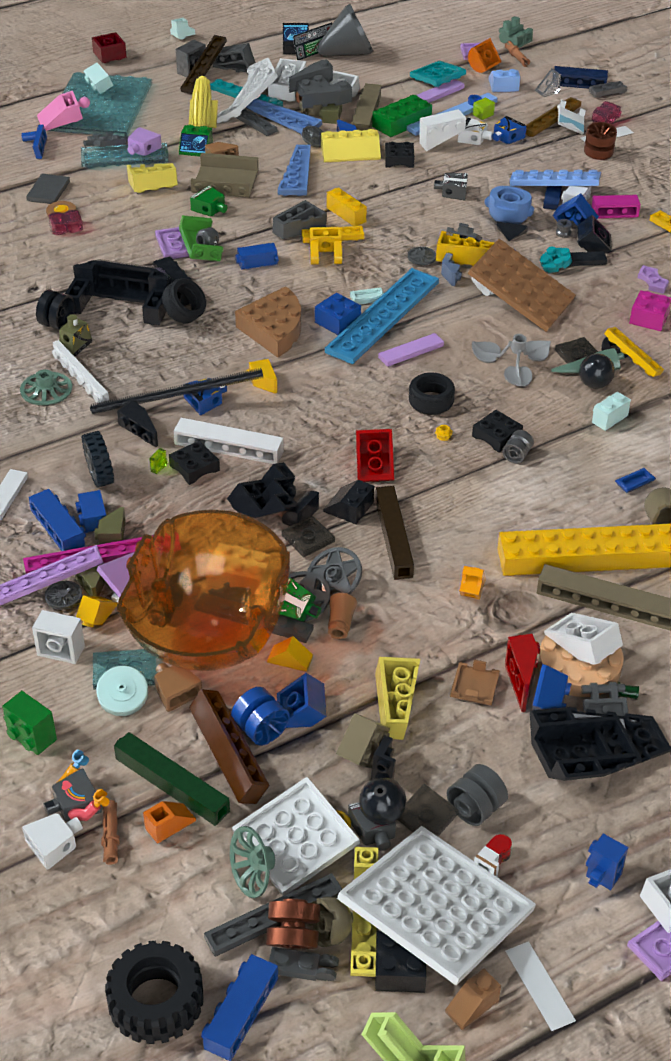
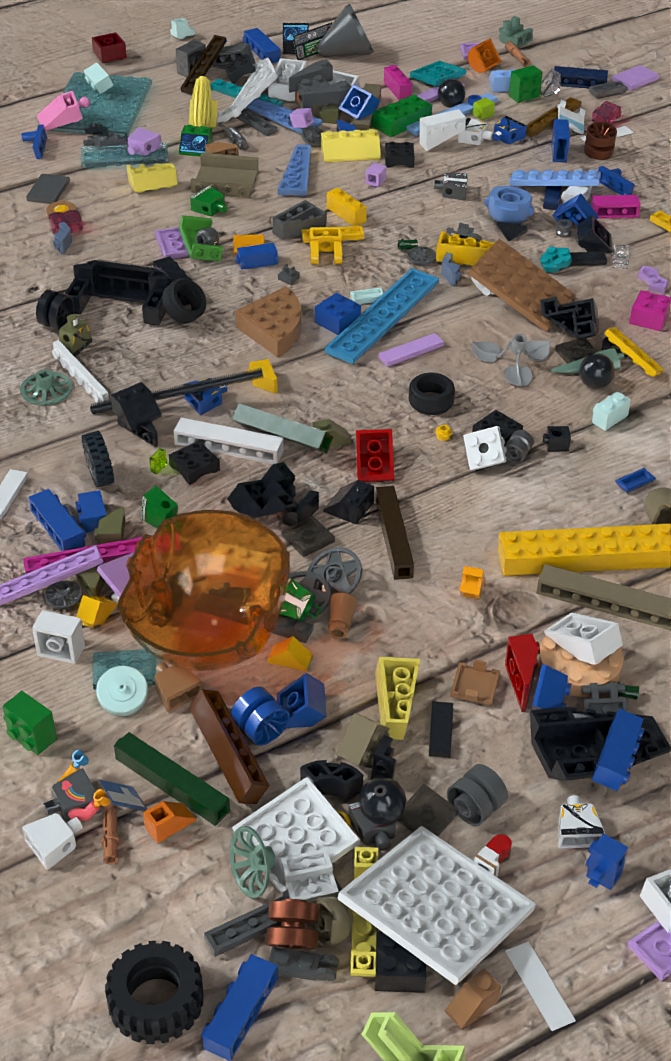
(63, 238): none -> sand blue slope
(95, 128): none -> black plate
(123, 795): none -> sticker
(135, 406): none -> black slope
(157, 507): none -> green torso
(235, 137): none -> flat silver piece
(239, 68): none -> black brick
(246, 240): none -> light orange tile
(262, 45): none -> blue brick
(282, 427): none -> brick
(288, 275): none -> dark grey tile
(301, 118): none -> lavender brick
(309, 876): none -> white slope
(333, 778): none -> black brick
(339, 434): none -> olive slope
(359, 103): none -> blue slope
(375, 174): none -> lavender brick
(397, 82): none -> dark pink brick
(406, 244): none -> dark green pin
(441, 729): none -> black tile
(451, 93): none -> black piece
(485, 448): none -> white piece
(525, 83): none -> green brick
(557, 438): none -> black brick
(560, 140): none -> blue brick
(576, 318): none -> black brick
(578, 824): none -> white torso
(615, 181): none -> blue piece
(618, 750): none -> blue brick
(620, 256): none -> clear brick
(636, 77): none -> lavender tile

